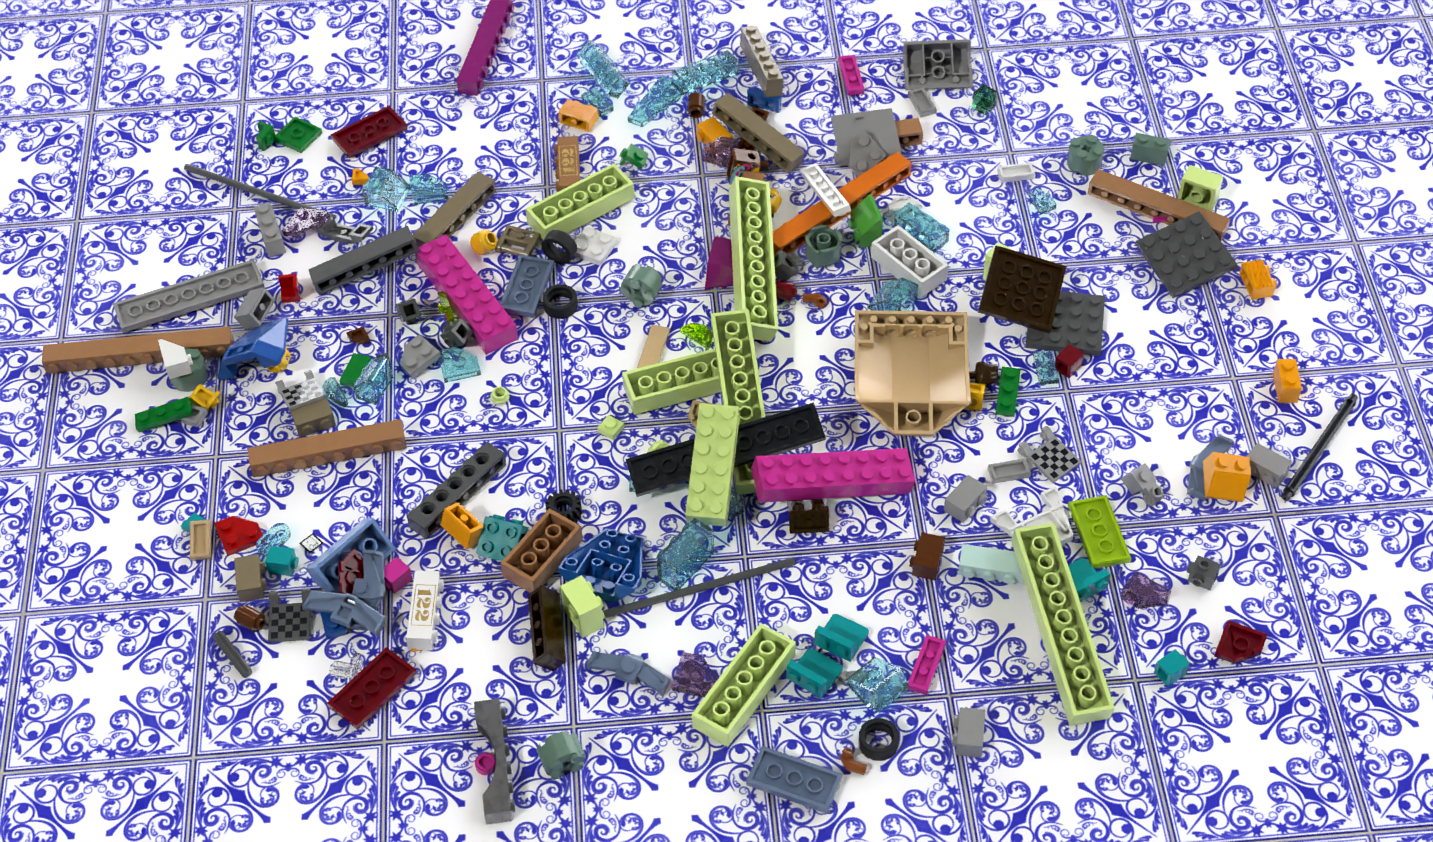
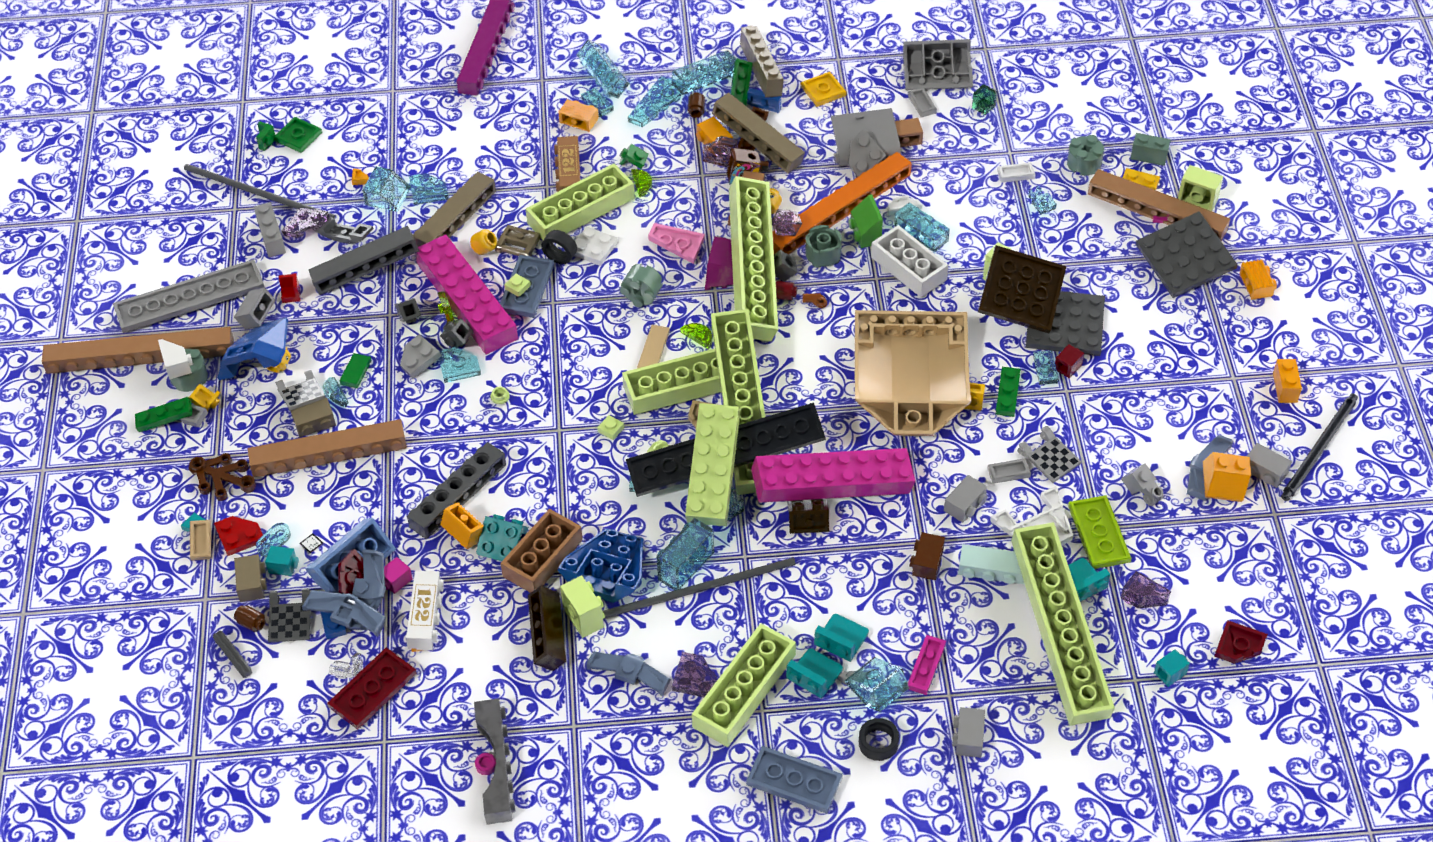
(200, 467): none -> reddish brown plant
(358, 336): reddish brown tile -> none
(368, 131): dark red plate -> none
(374, 379): clear light blue slope -> none
(517, 285): none -> yellowish green plate
(561, 754): sand green brick -> none
(564, 311): black tyre -> none
(565, 498): black tyre -> none
(642, 181): none -> clear neon green plate
(678, 241): none -> bright pink wing
(741, 80): none -> green plate
(786, 222): none -> clear purple brick
(823, 89): none -> yellow tile
(825, 190): white plate -> none
(850, 764): dark orange arm -> none
(851, 75): dark pink plate -> none
(895, 296): clear light blue slope -> none
(984, 373): dark brown piece -> none
(1145, 179): none -> yellow plate
(1203, 572): dark grey brick -> none

